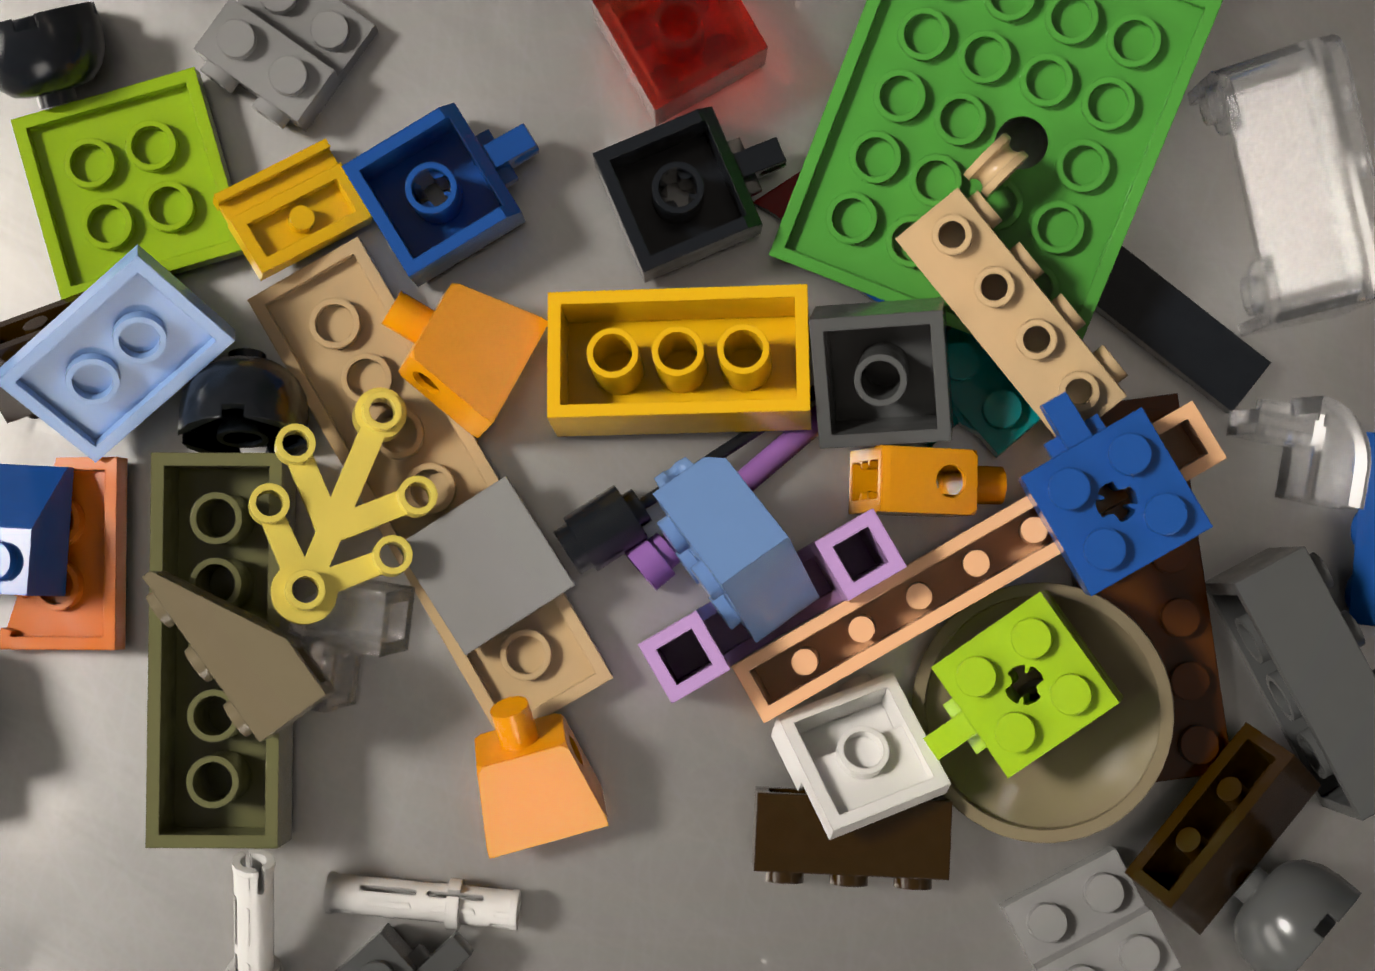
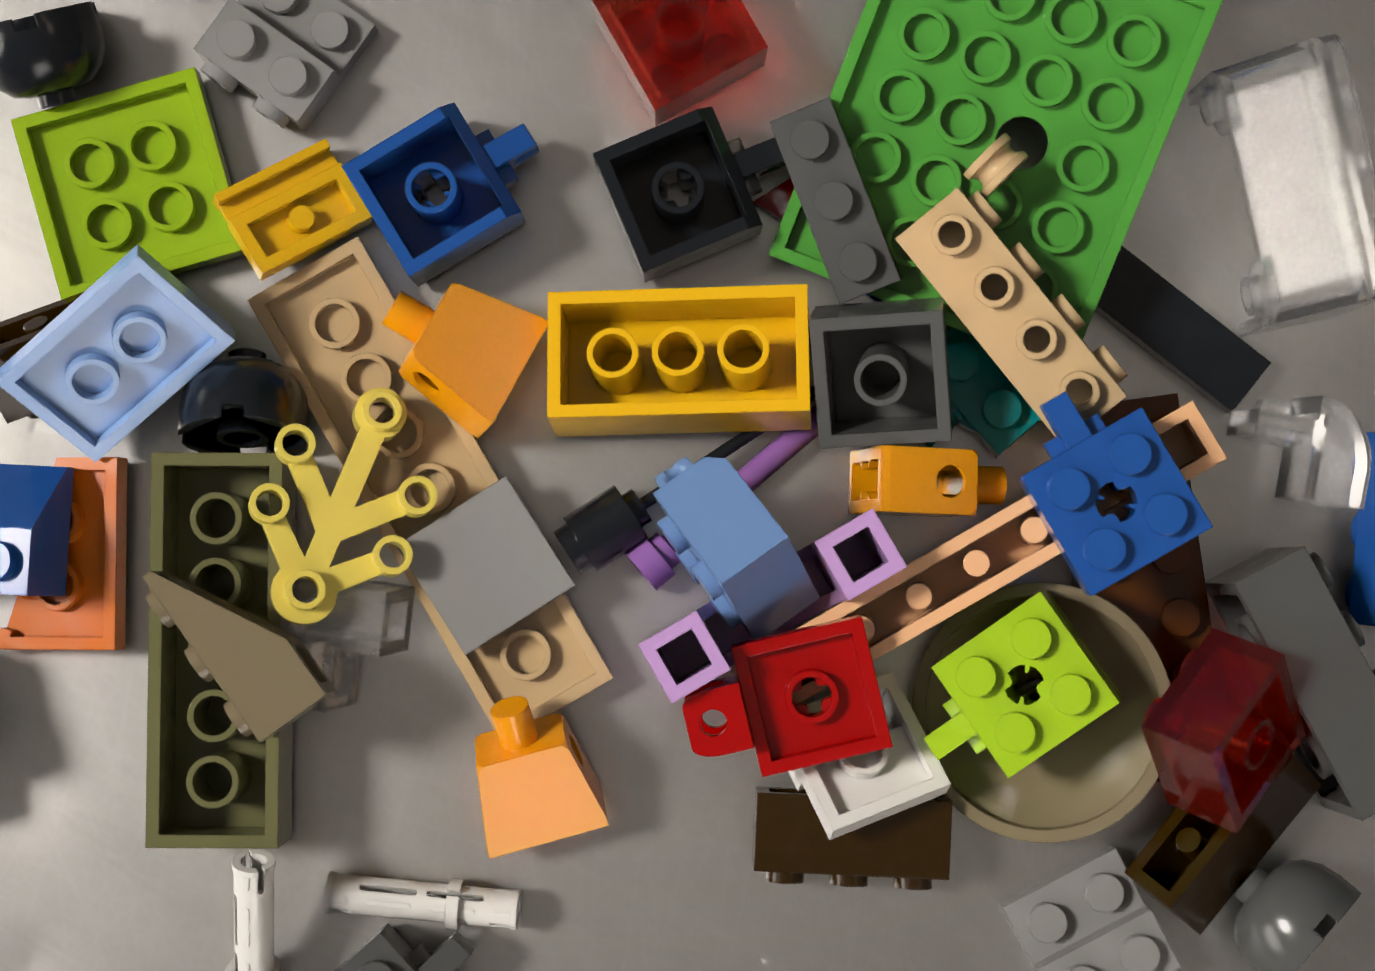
(762, 708): none -> red plate
(835, 200): none -> dark grey plate
(1224, 728): none -> clear red brick

